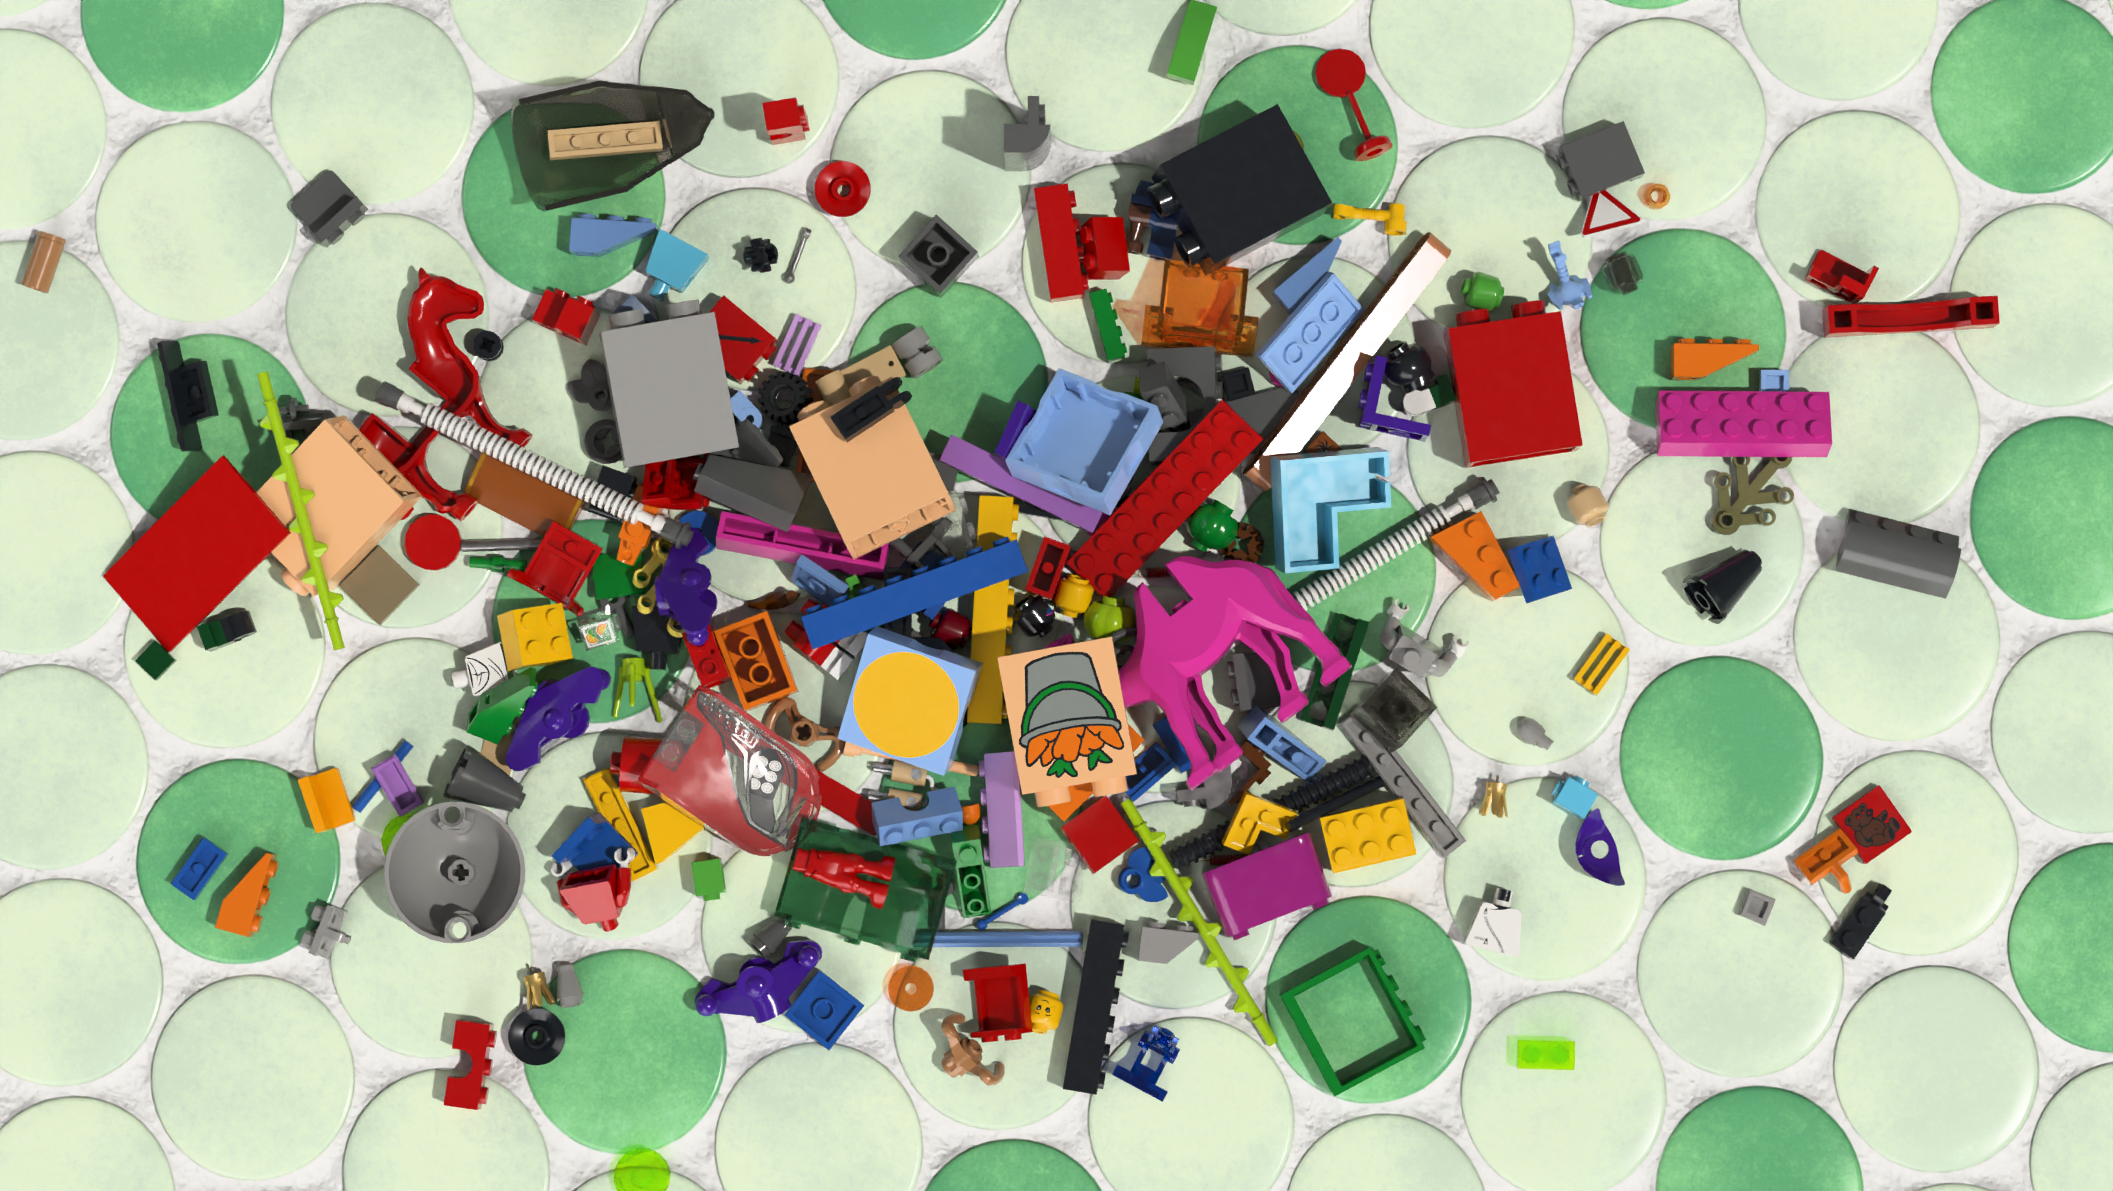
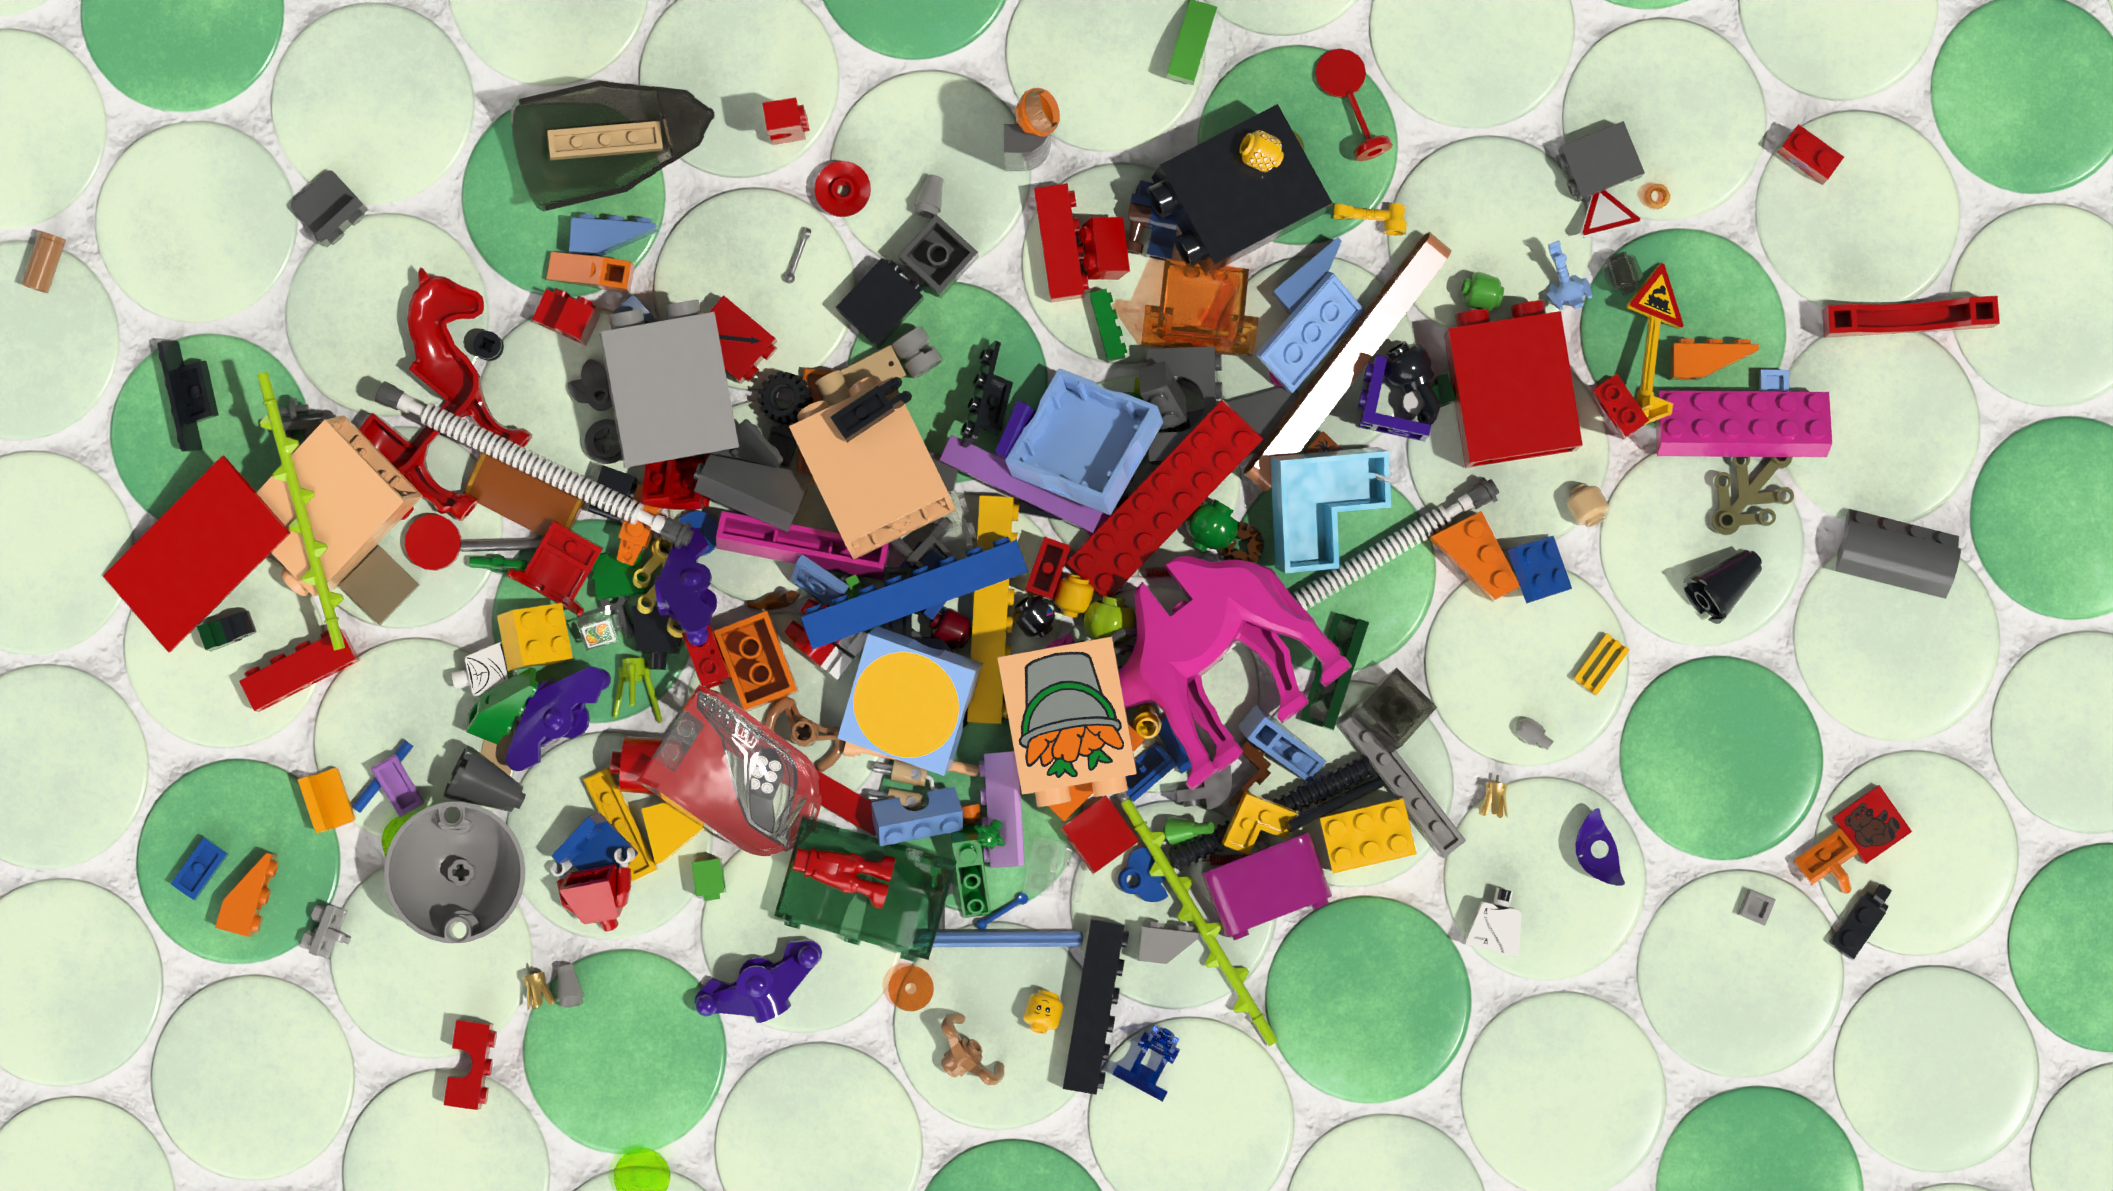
(155, 660): dark green tile -> none
(296, 671): none -> red brick
(522, 1041): black dish -> none
(591, 271): none -> orange slope
(673, 264): medium azure torso -> none
(744, 409): light blue leg -> none
(760, 255): black gear -> none
(770, 937): dark grey cone -> none
(806, 324): lavender tile -> none
(824, 1010): blue plate -> none
(881, 302): none -> black brick
(930, 197): none -> light grey cone
(989, 834): none -> green plant
(990, 398): none -> black bracket
(1001, 1001): red panel -> none
(1037, 112): none -> piece
(1147, 722): none -> yellow cone
(1180, 829): none -> bright green cone
(1238, 384): black tile -> none
(1252, 682): dark grey bracket -> none
(1261, 151): none -> yellow head
(1401, 1010): green window -> none
(1415, 651): light grey torso -> none
(1430, 407): none -> black arm
(1545, 1054): clear neon green plate -> none
(1574, 796): medium azure brick -> none
(1615, 395): none -> red panel
(1659, 304): none -> yellow piece
(1810, 154): none -> red brick
(1840, 277): red panel -> none

